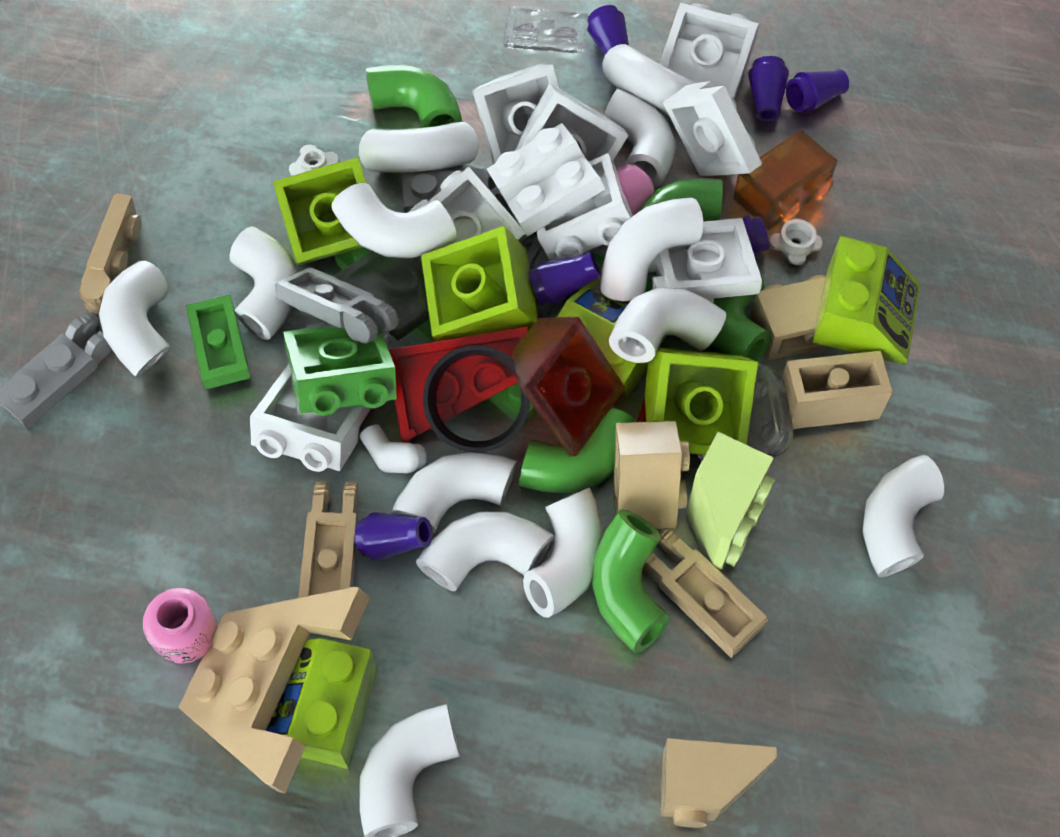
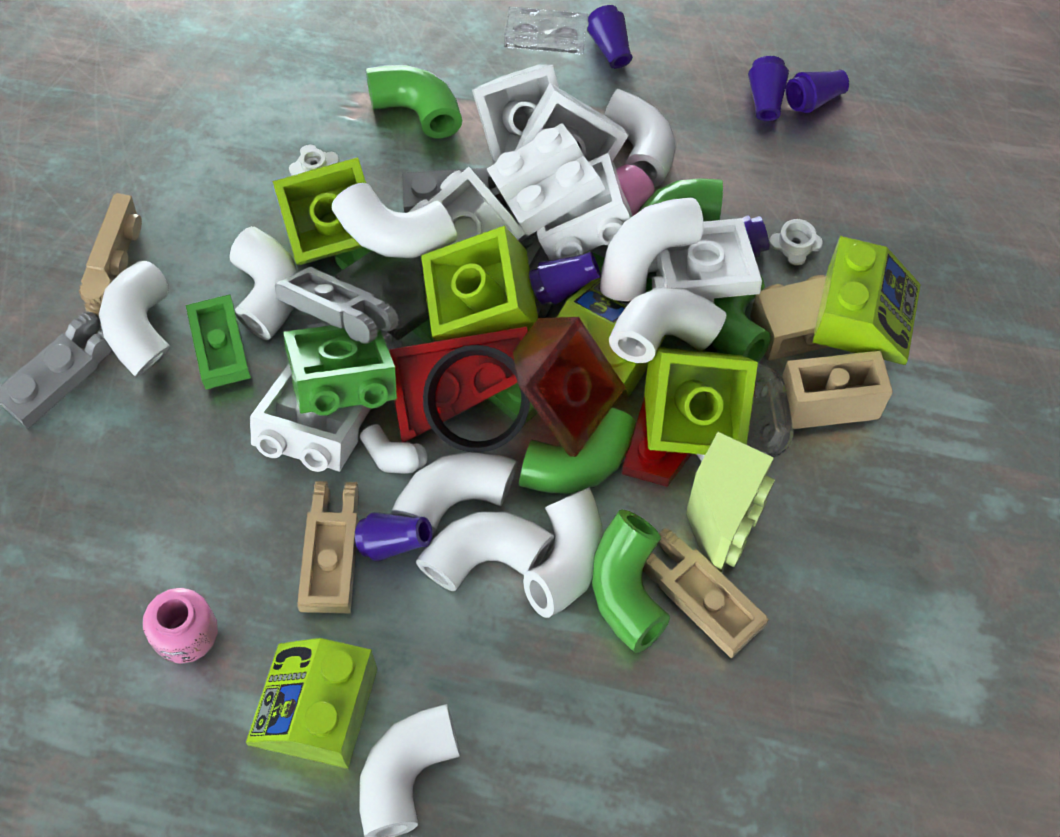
(249, 669): tan wing -> none
(418, 148): white cylinder -> none
(642, 76): white cylinder -> none
(649, 471): tan brick -> none
(708, 777): tan slope -> none
(710, 46): white plate -> none
(712, 130): white plate -> none
(786, 180): clear orange brick -> none
(892, 511): white cylinder -> none

